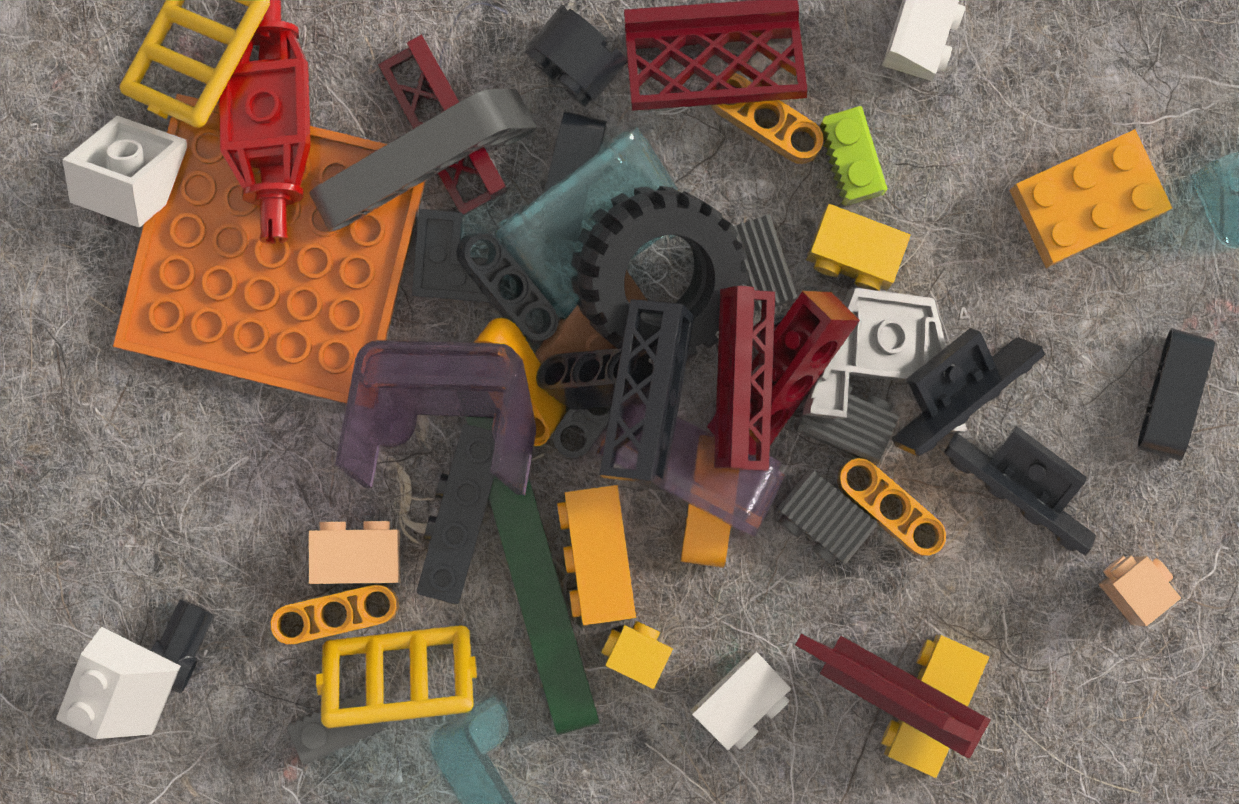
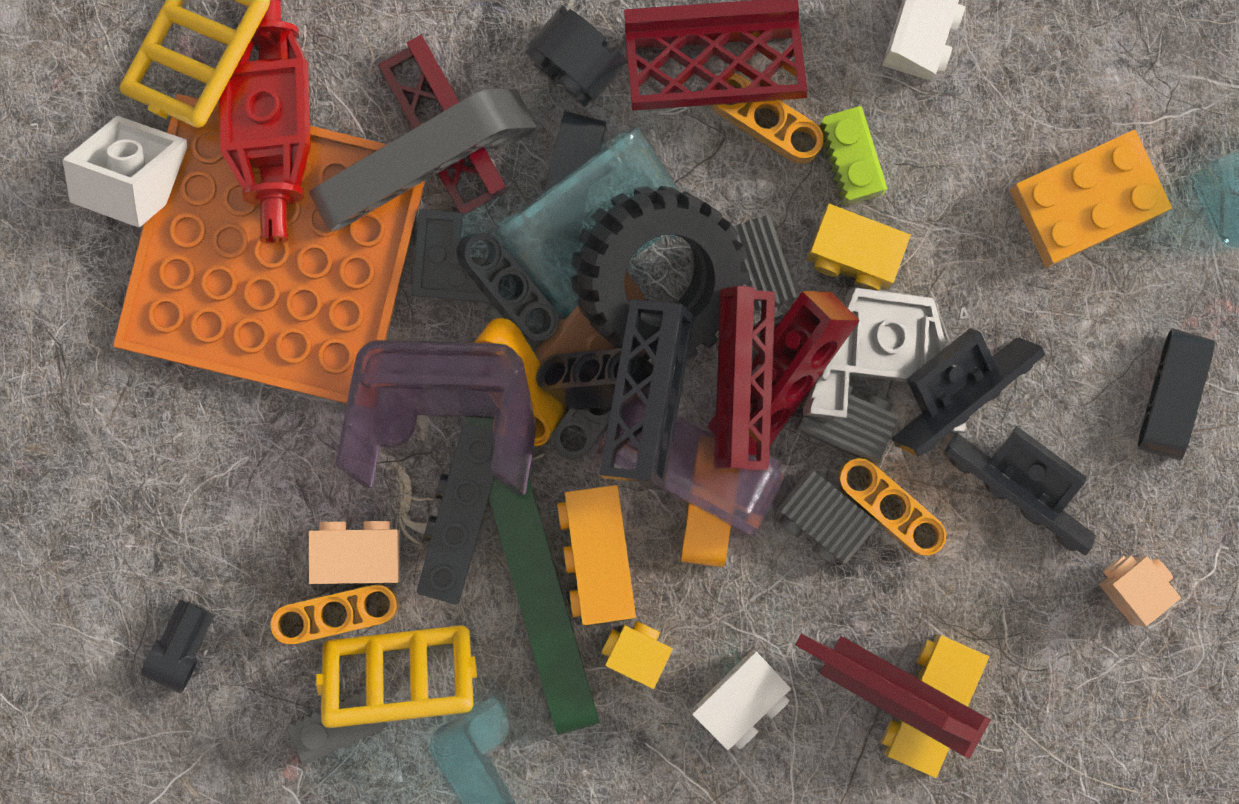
(117, 688): white slope -> none

